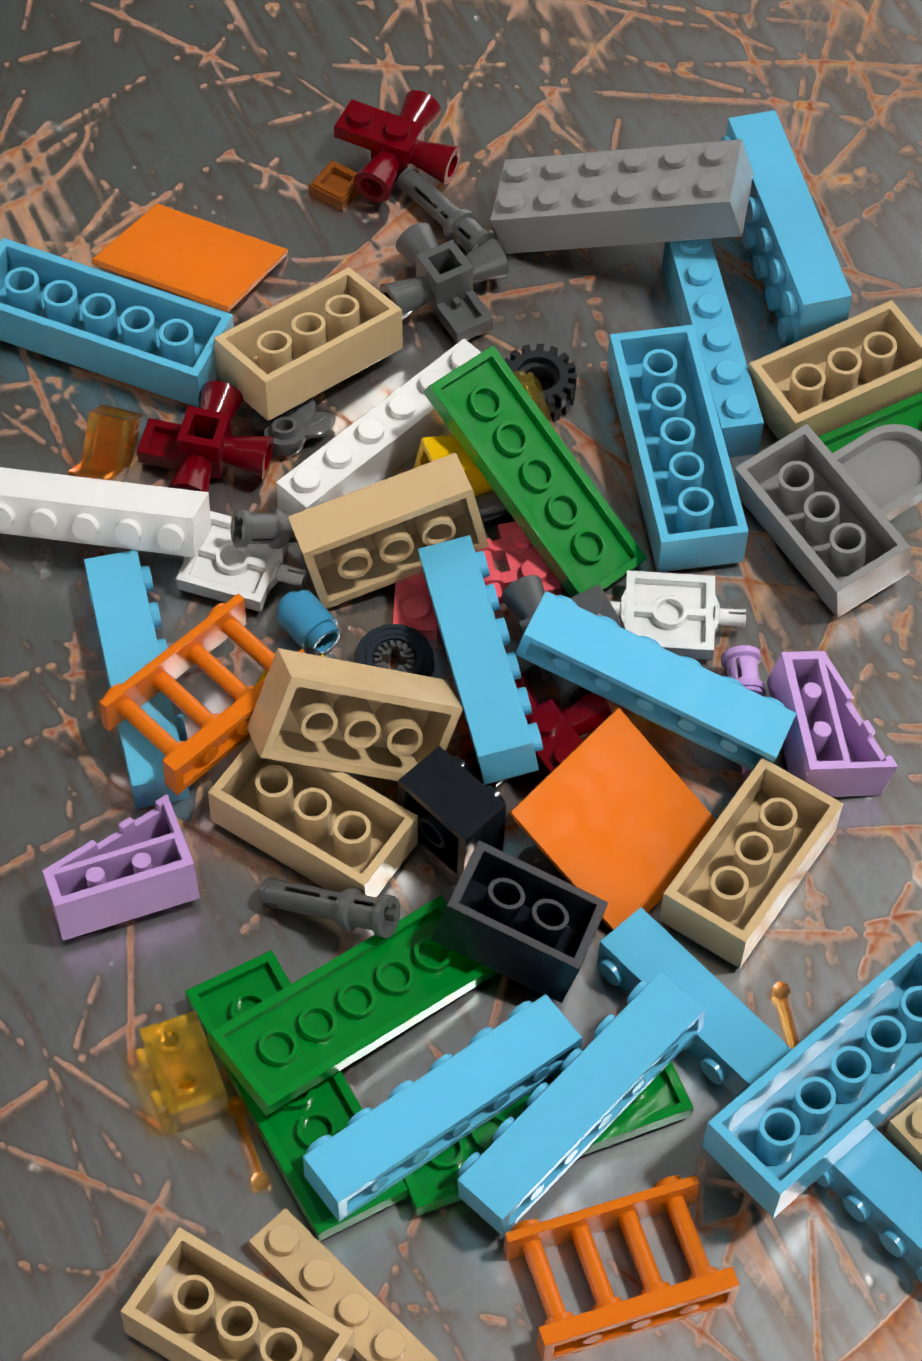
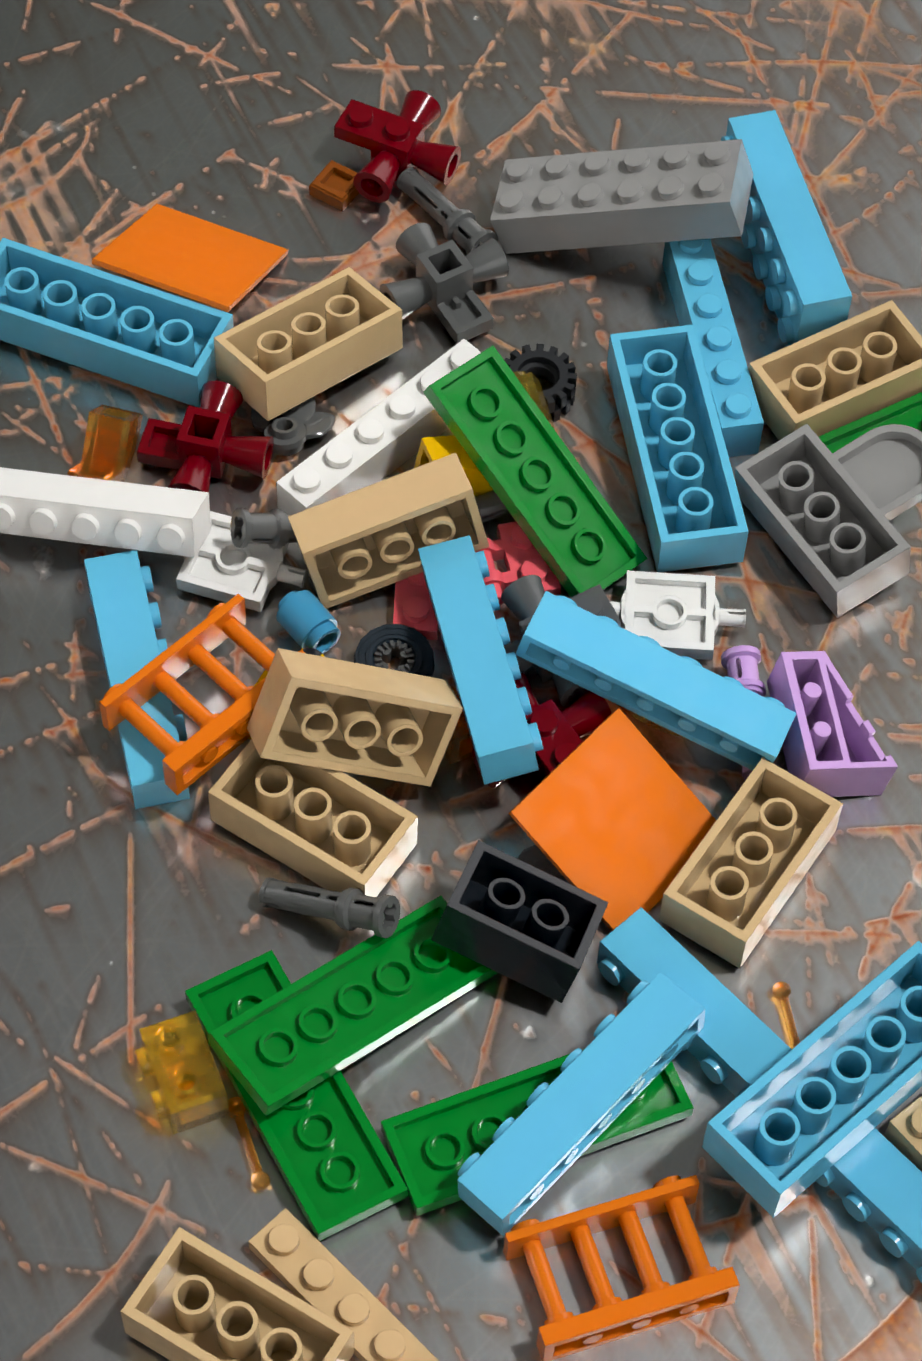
(124, 875): lavender wedge -> none
(440, 1107): medium azure brick -> none
(452, 809): black brick -> none

